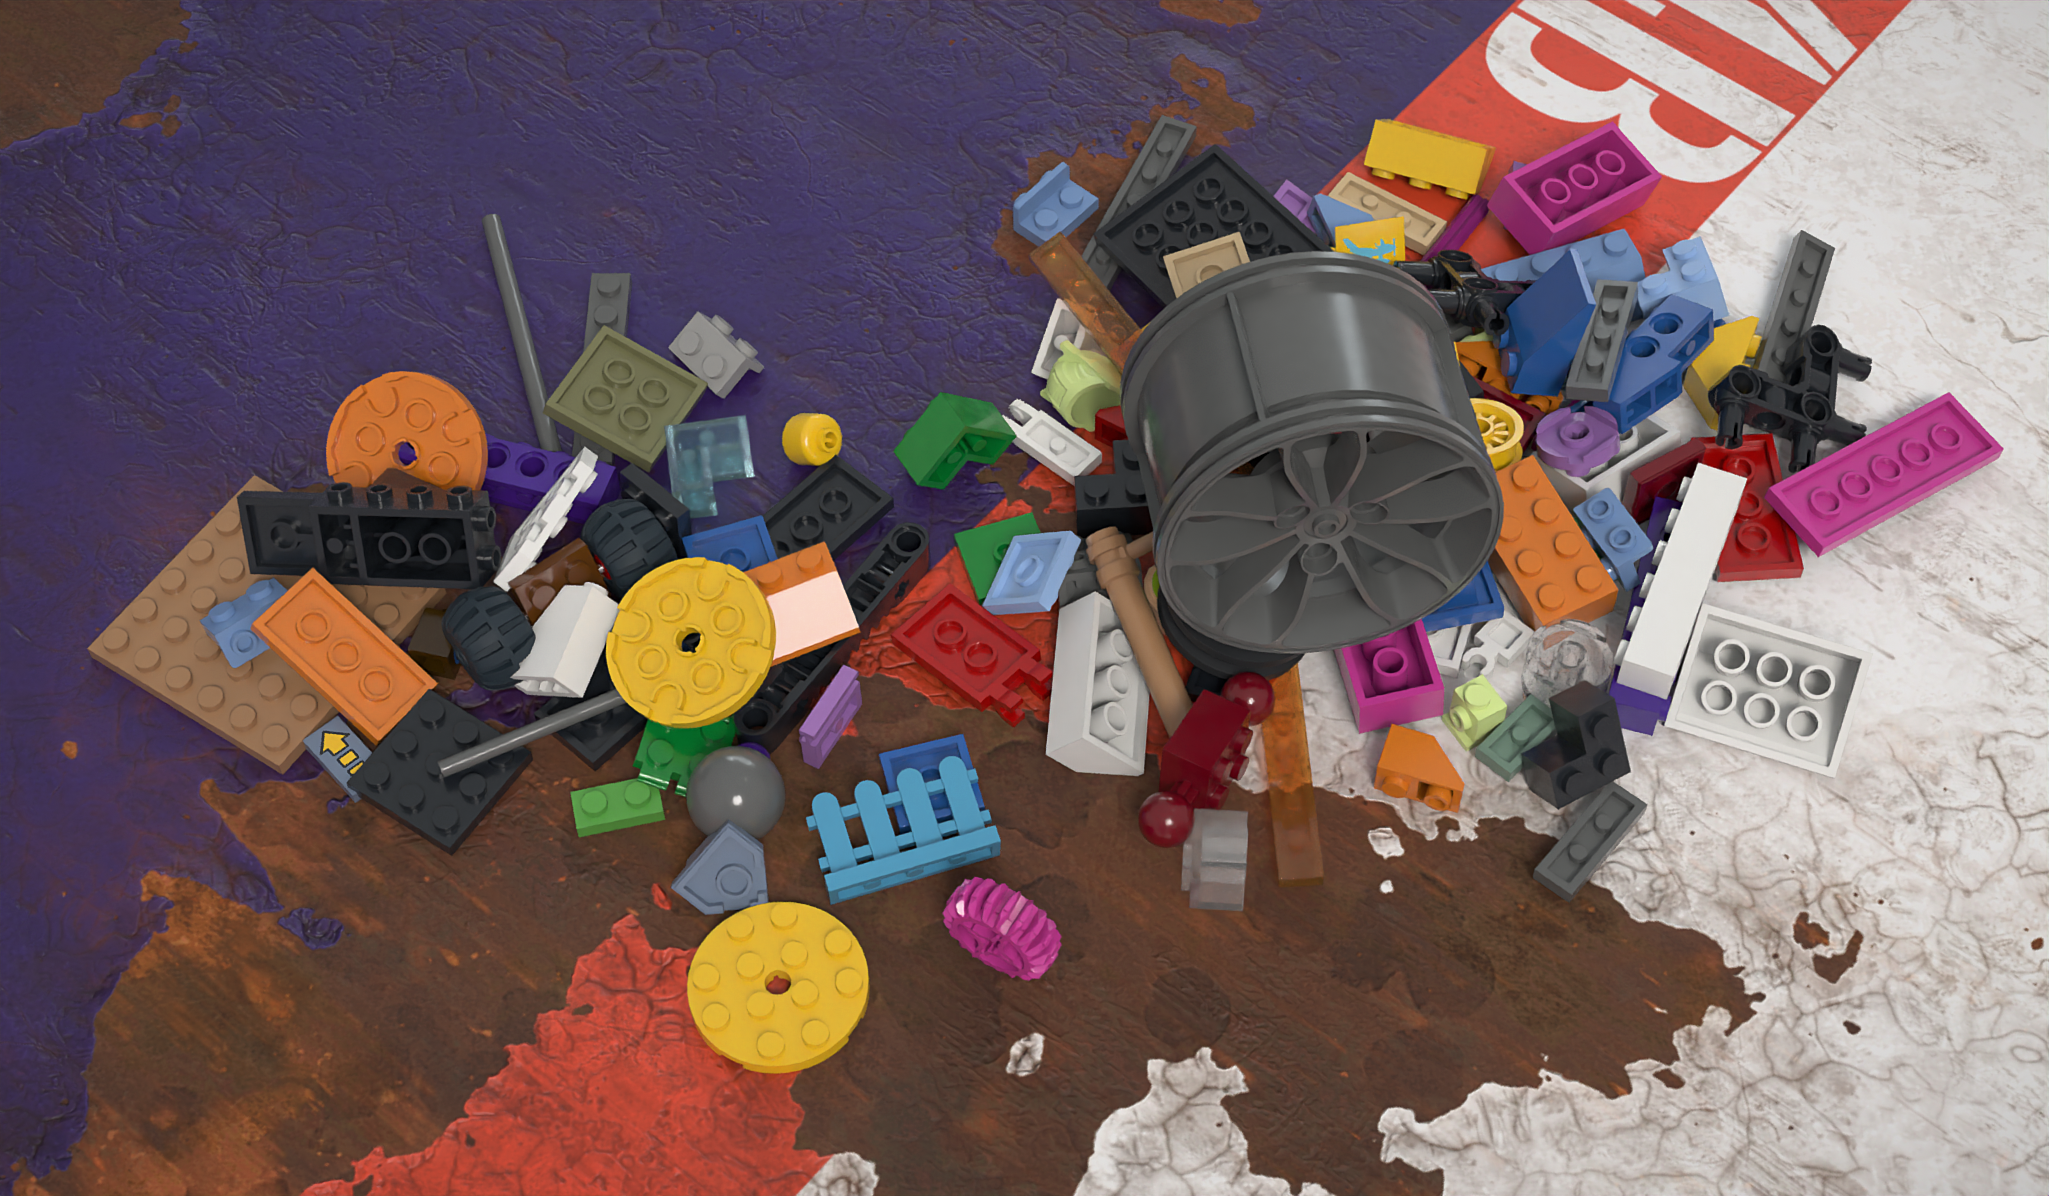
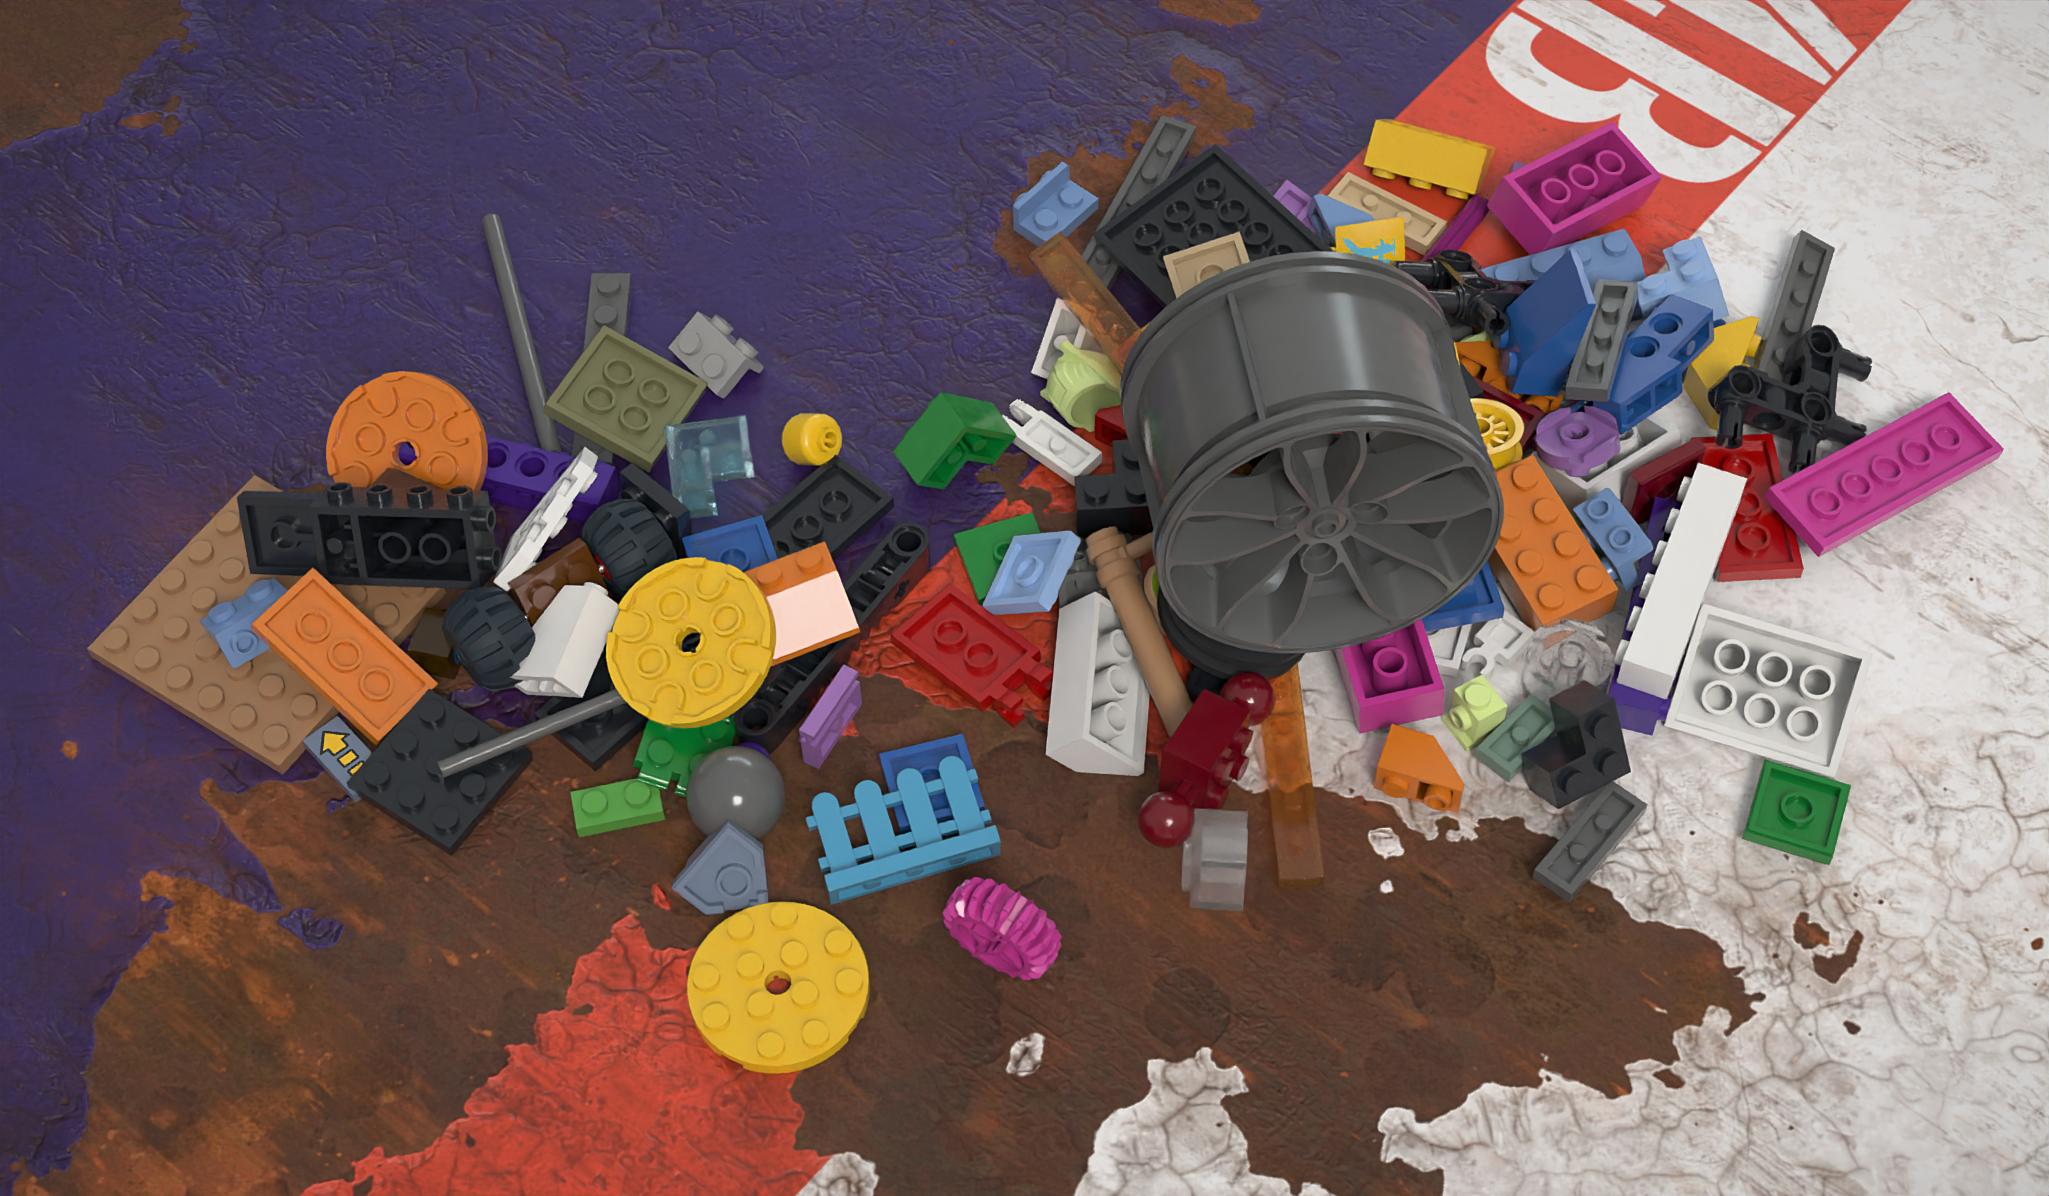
(1796, 812): none -> green plate

